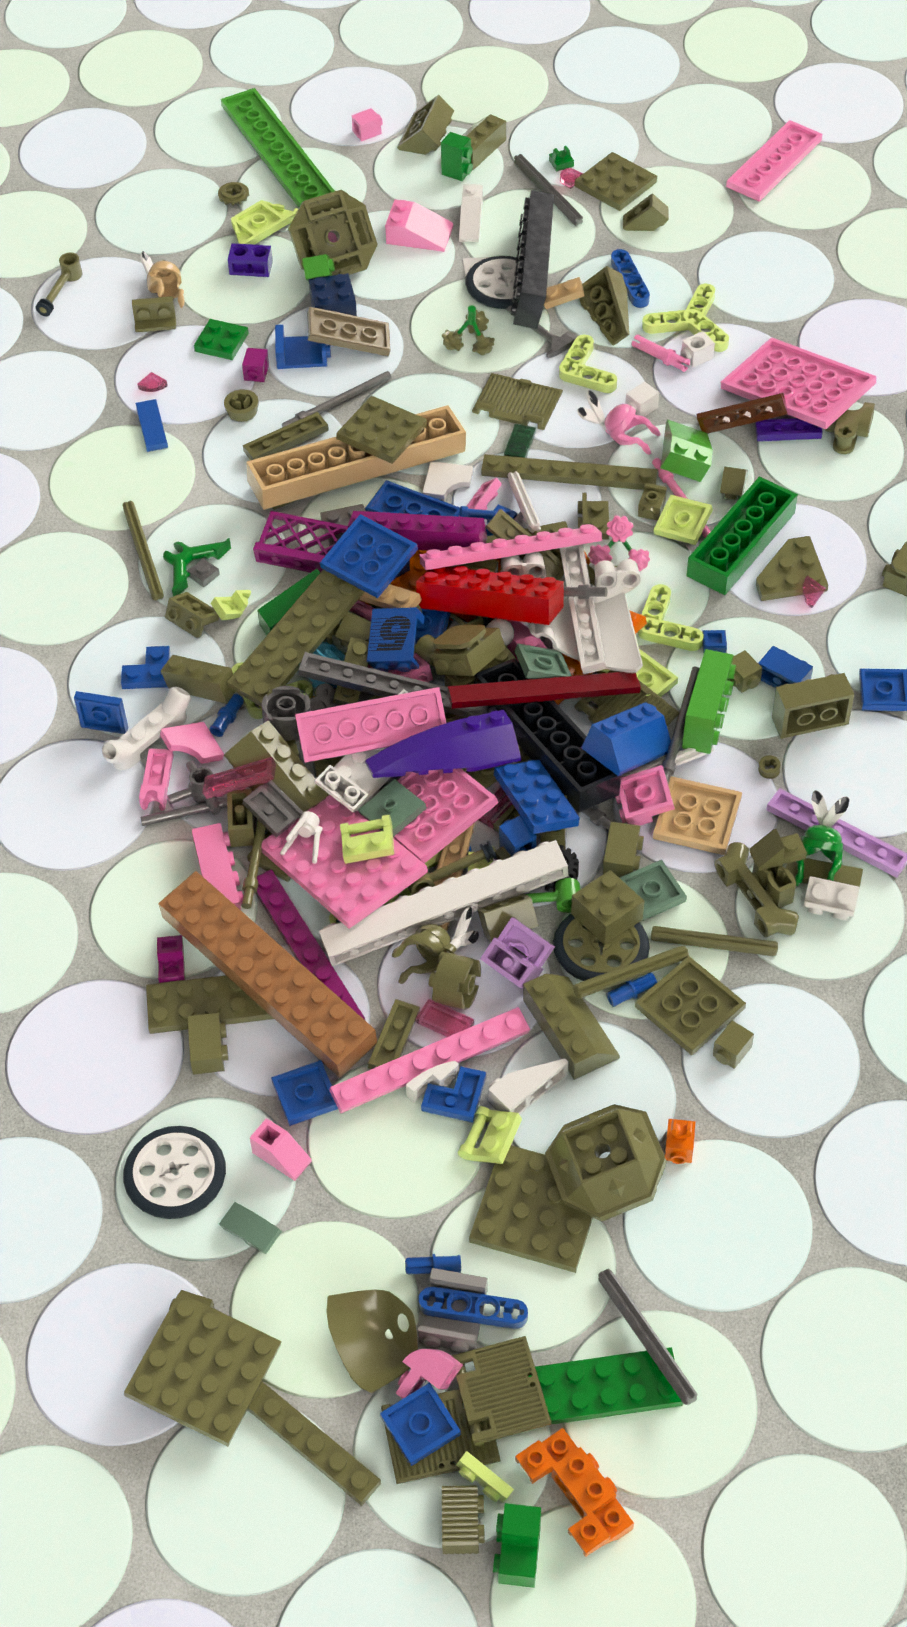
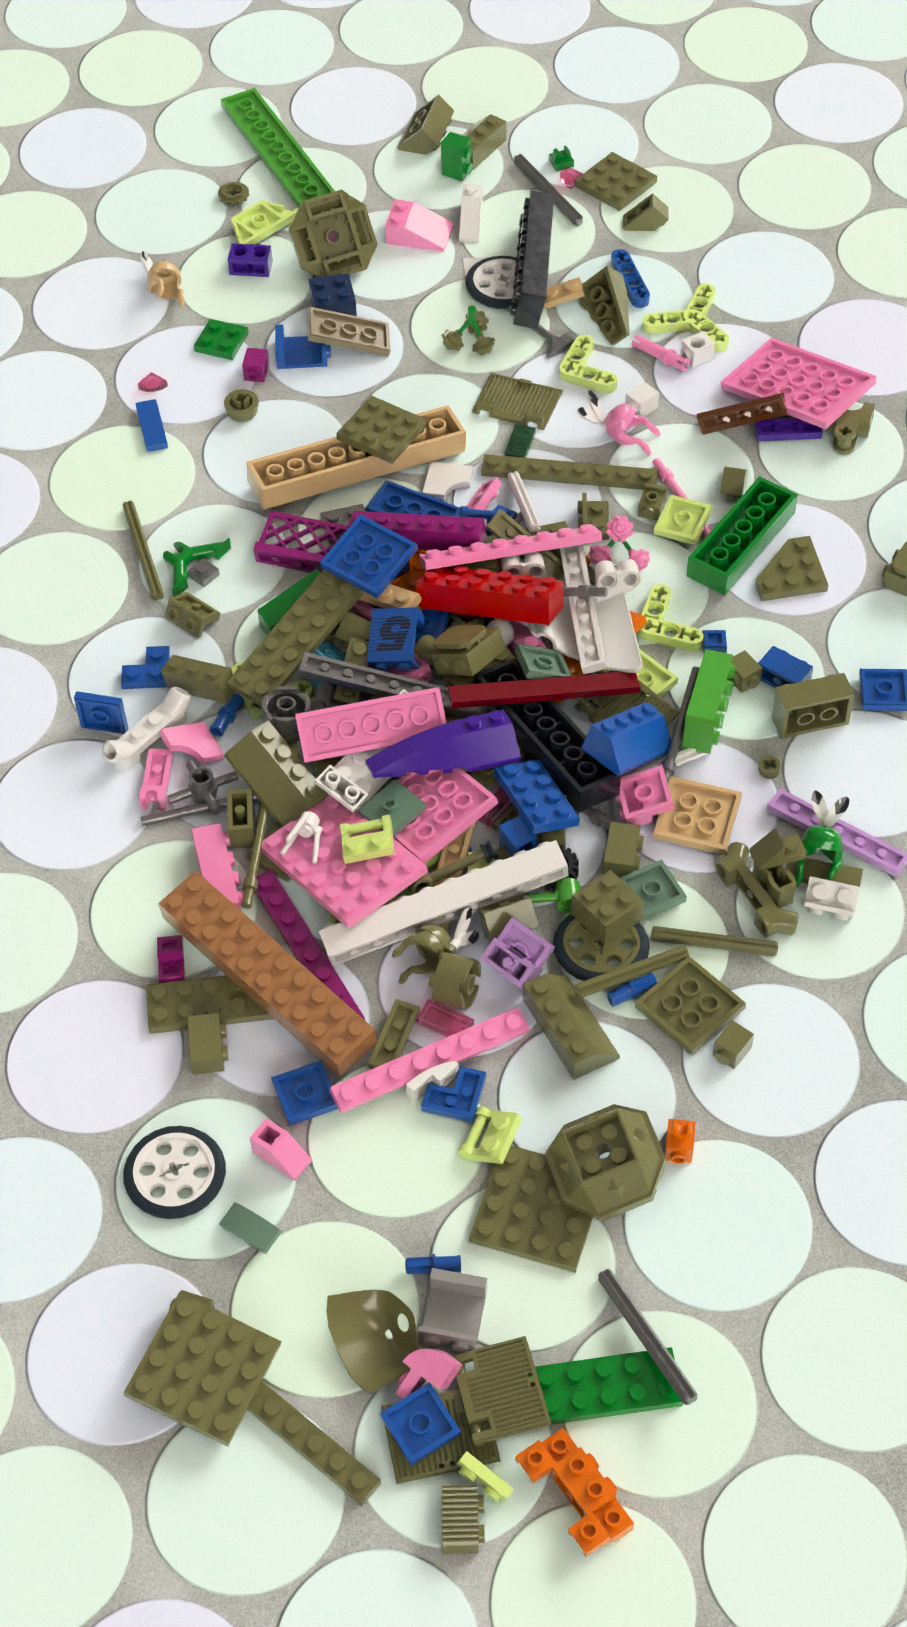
(70, 271): olive piece -> none
(154, 314): olive bracket -> none
(233, 606): yellowish green slope -> none
(239, 778): clear pink plate -> none
(272, 808): flat silver plate -> none
(286, 437): olive plate -> none
(318, 266): bright green brick -> none
(341, 398): flat silver bar -> none
(366, 124): bright pink brick -> none
(472, 1312): blue beam -> none
(520, 1537): green brick -> none
(524, 1087): white slope -> none
(686, 451): bright green slope -> none
(774, 160): bright pink plate -> none
(812, 591): clear pink tile -> none

